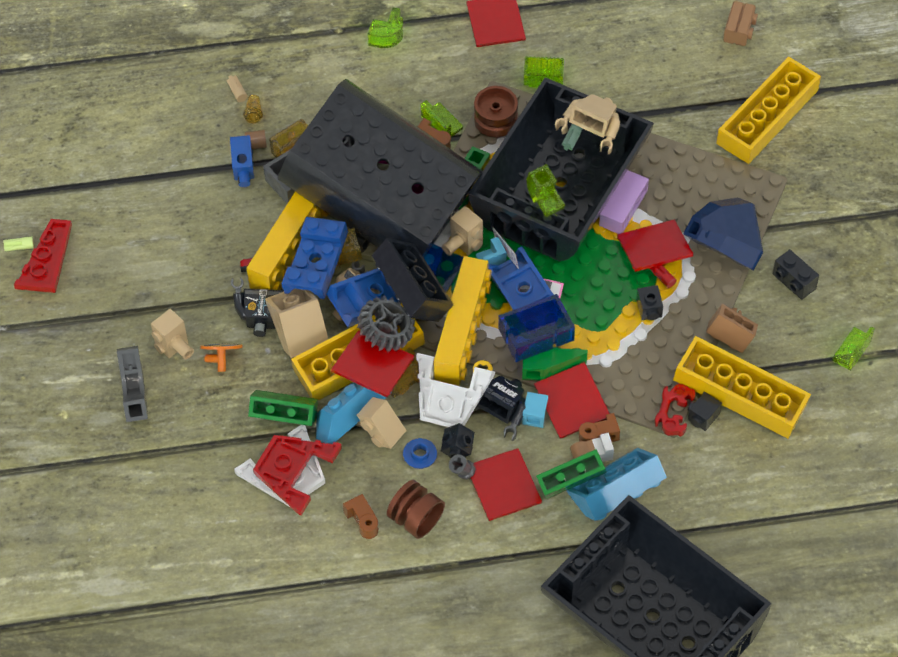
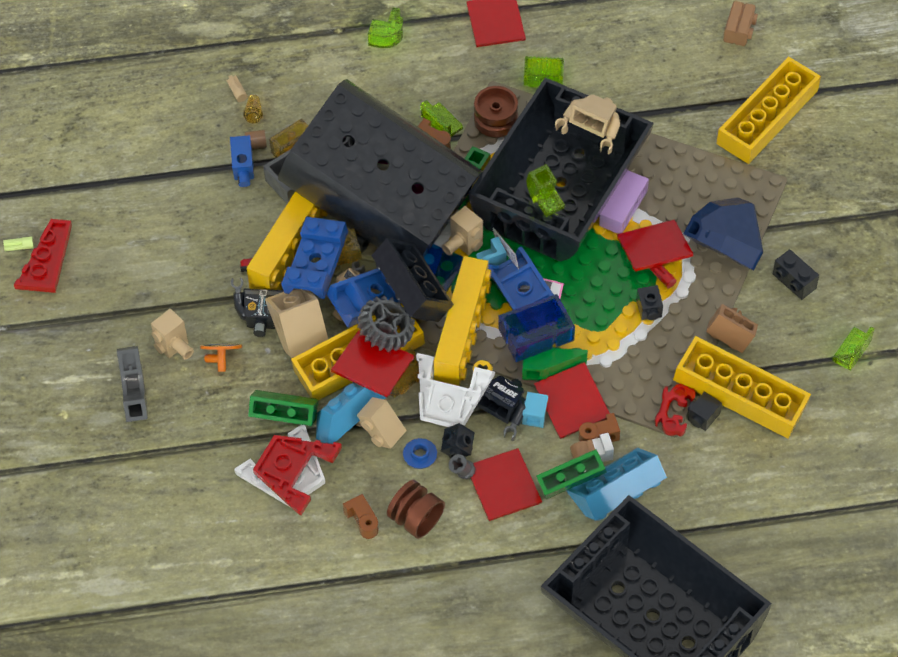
(571, 137): sand green piece -> none

